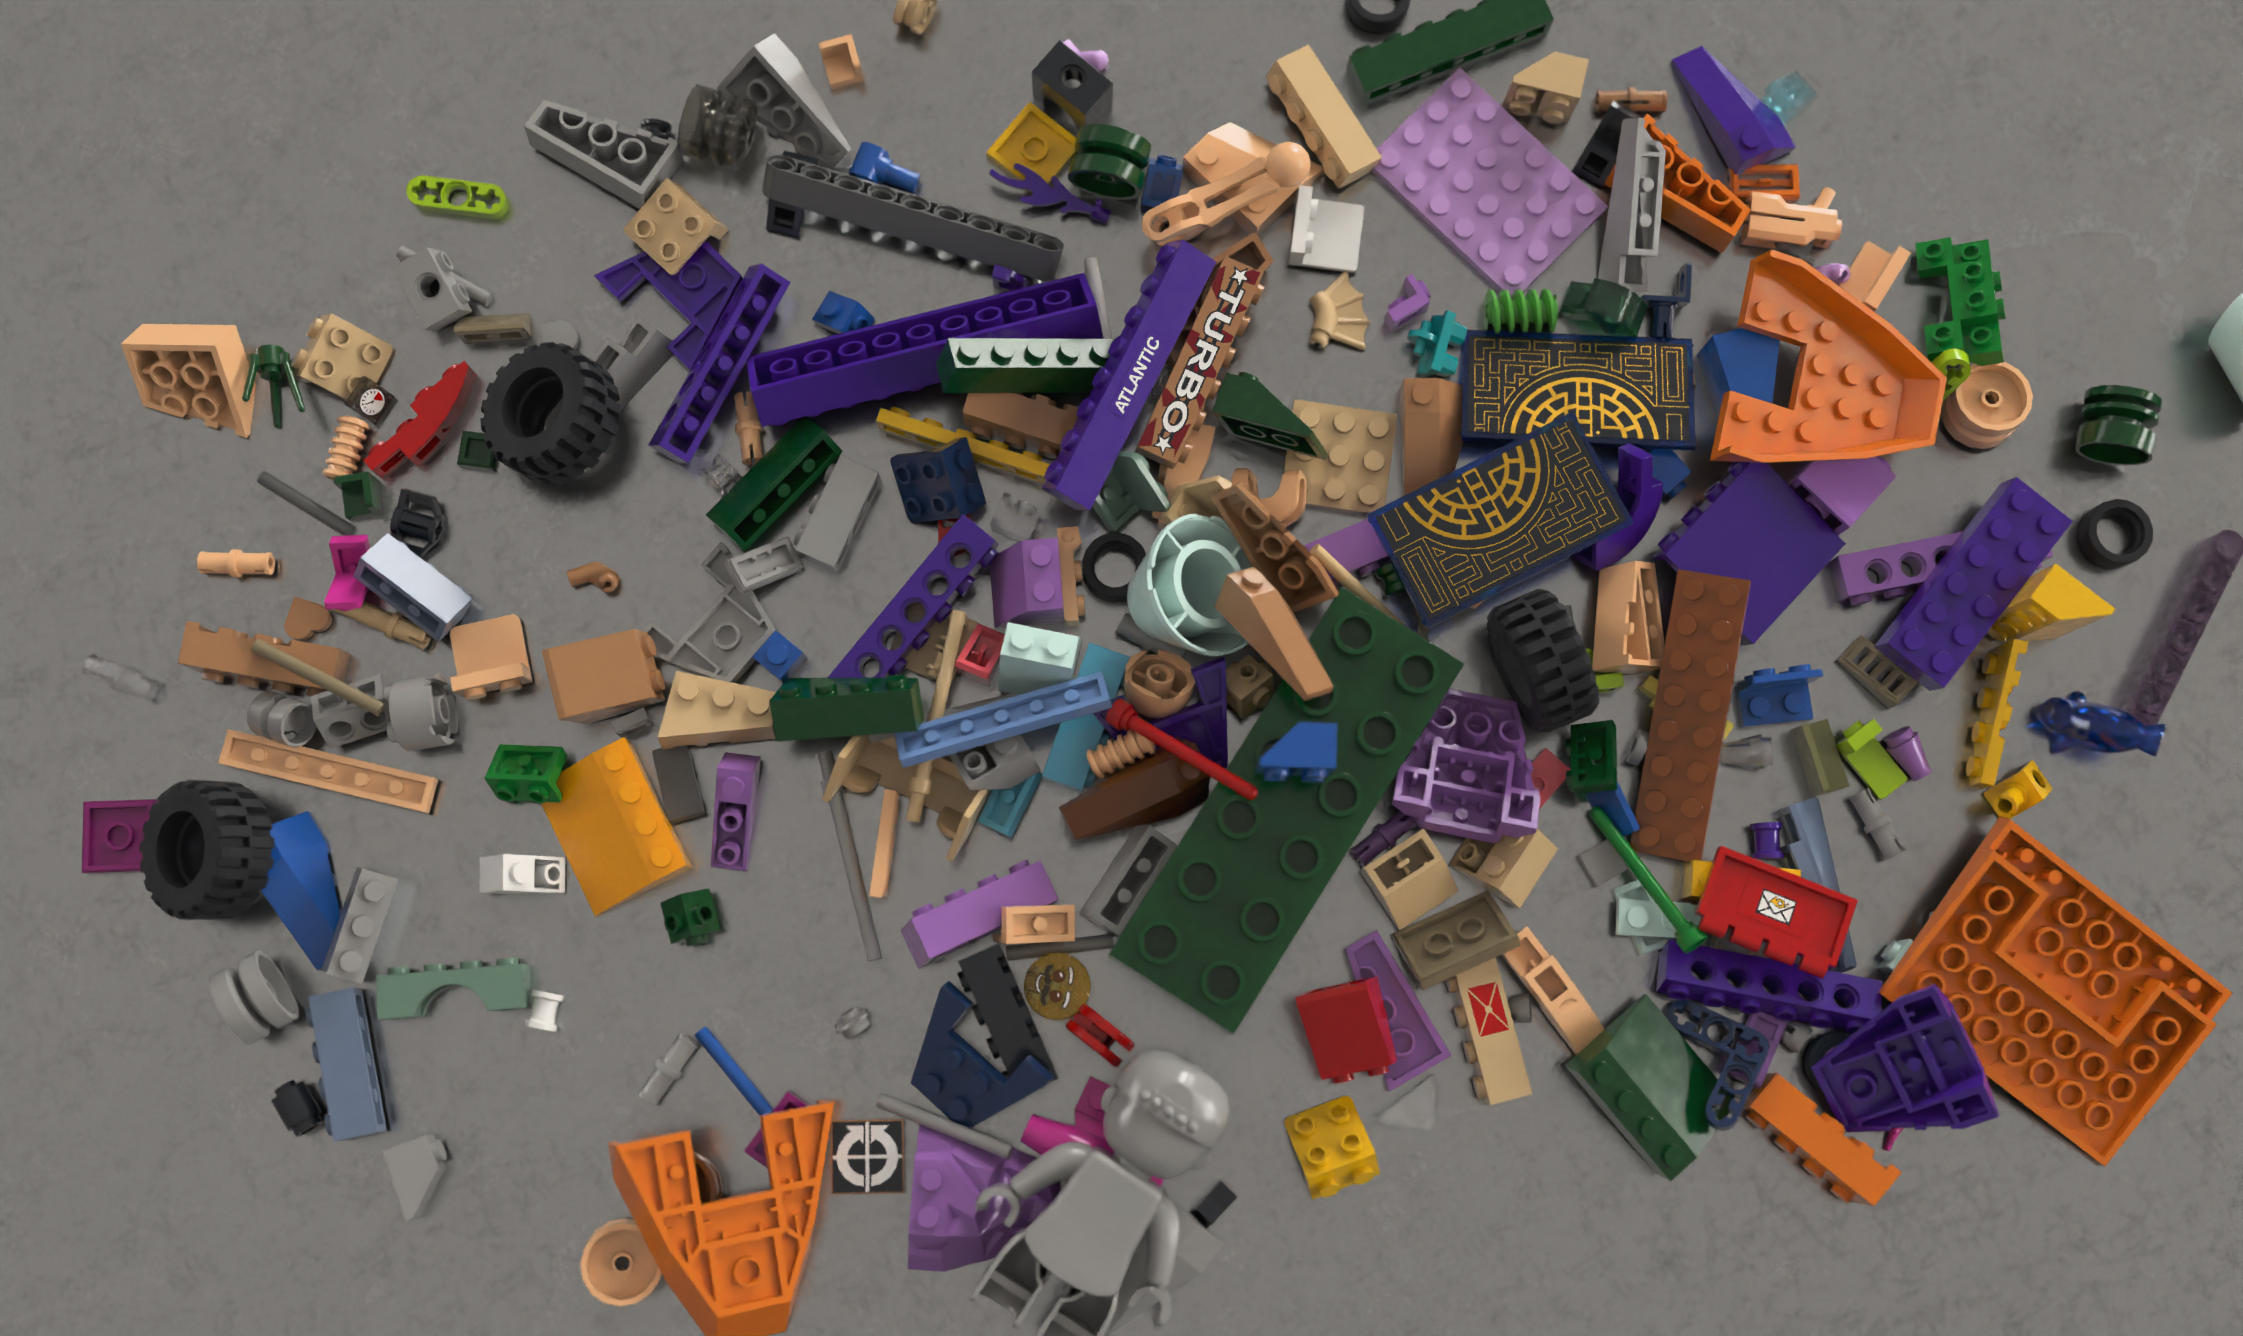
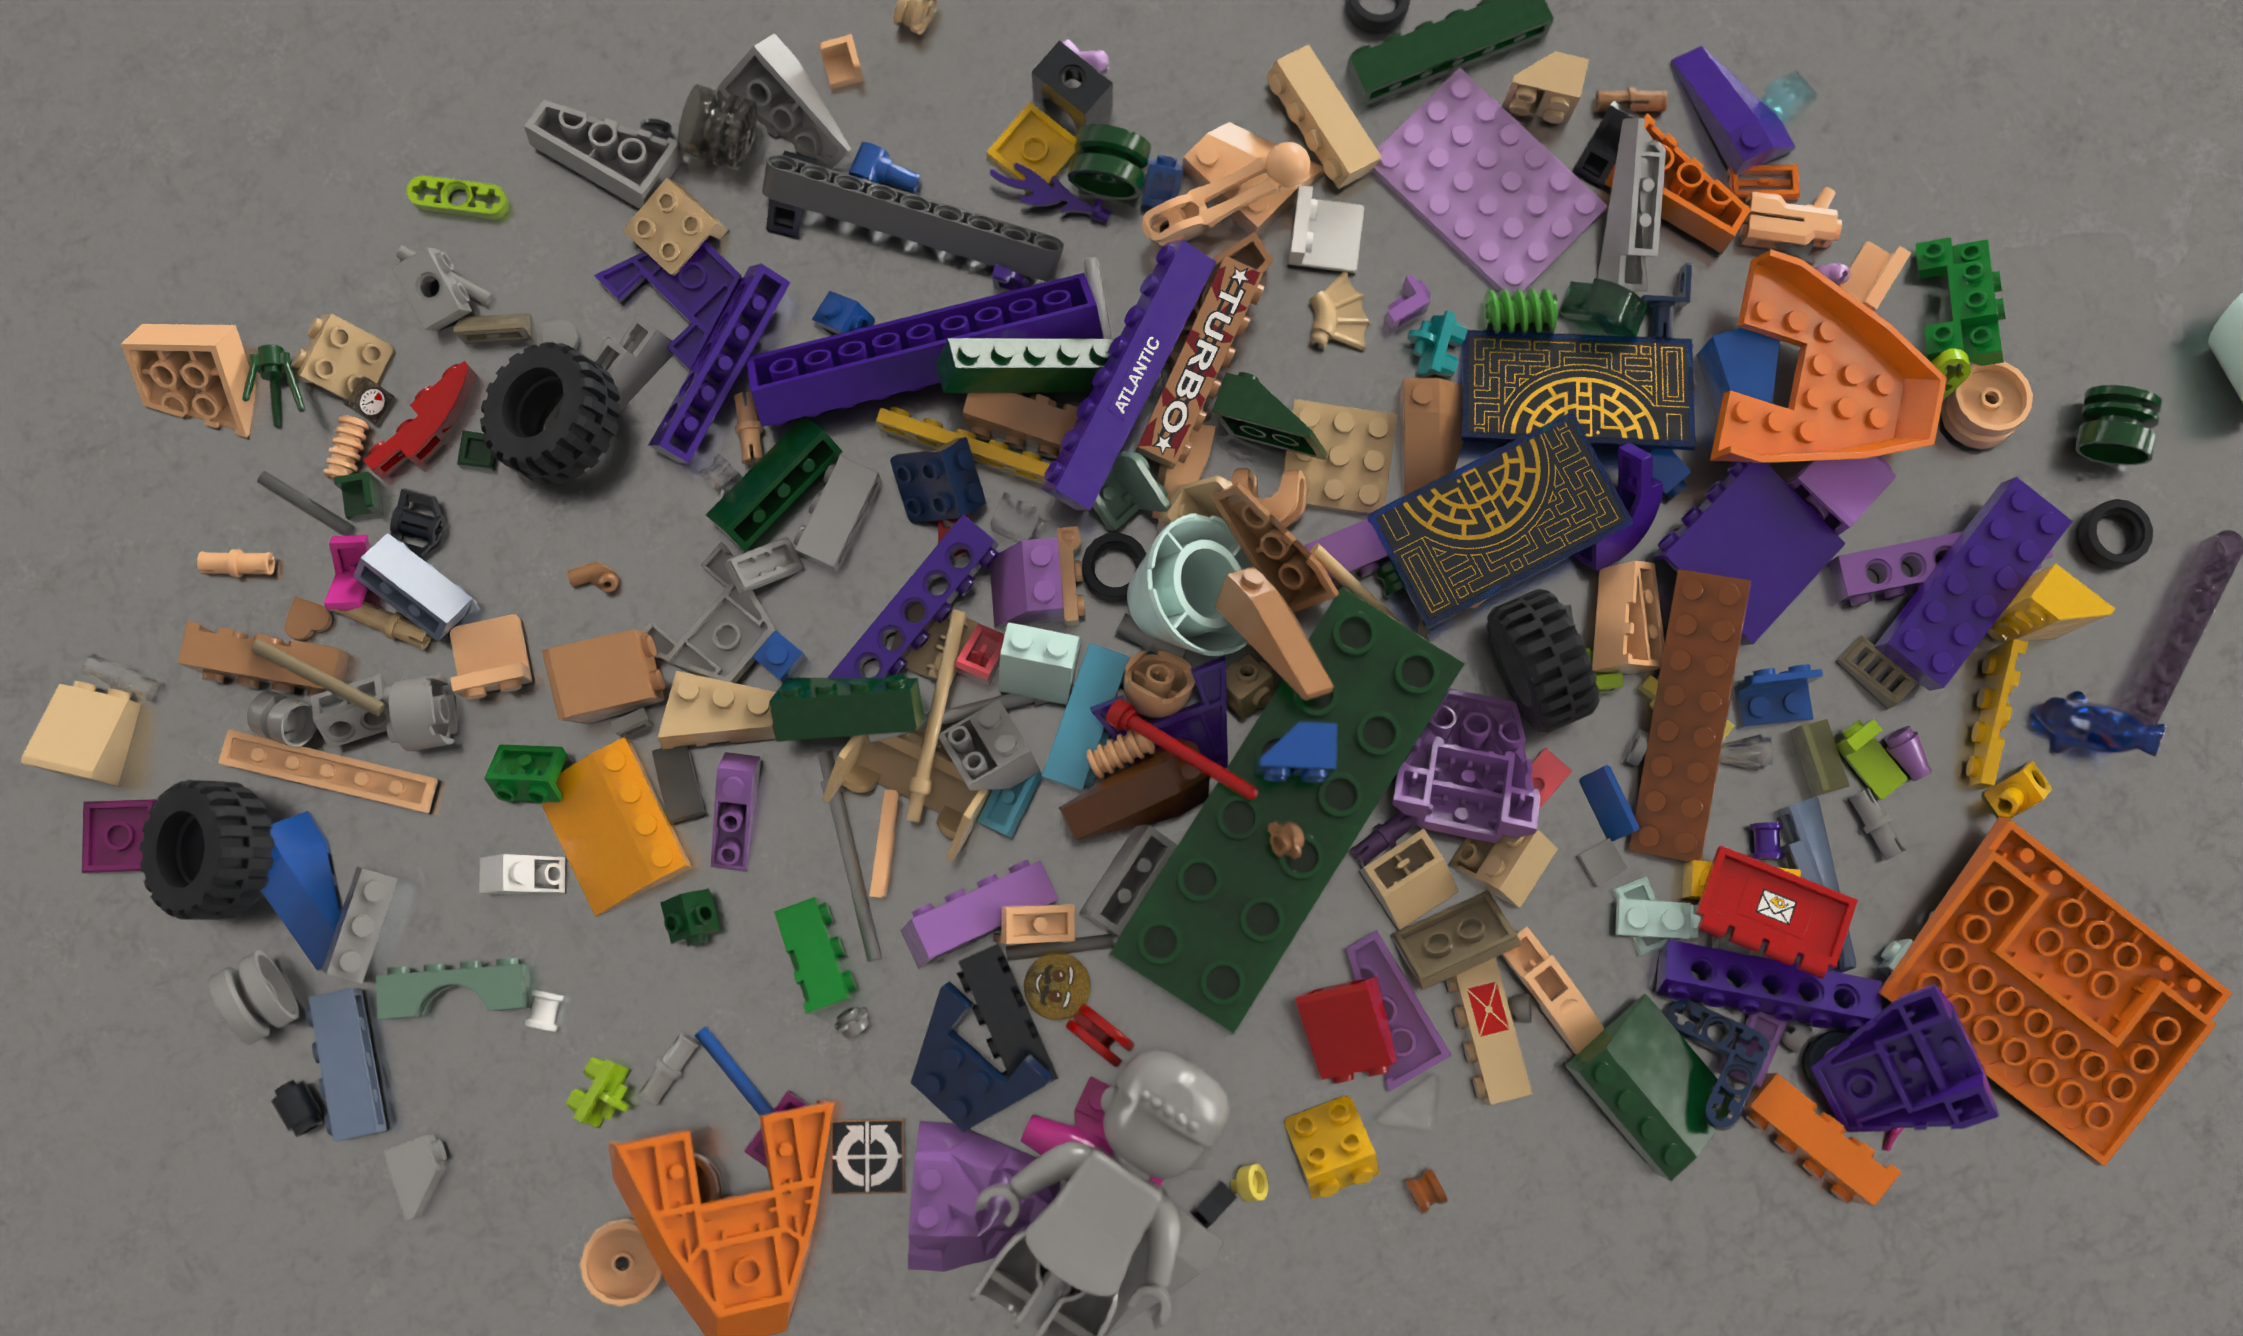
(84, 733): none -> tan slope
(603, 1095): none -> lime hips
(815, 955): none -> green wedge
(945, 1126): light grey bar -> none
(1003, 719): medium blue plate -> none
(1250, 1183): none -> light yellow tile
(1286, 839): none -> medium nougat plate
(1426, 1191): none -> dark orange wheel
(1592, 758): dark green bracket -> none
(1687, 933): green piece -> none

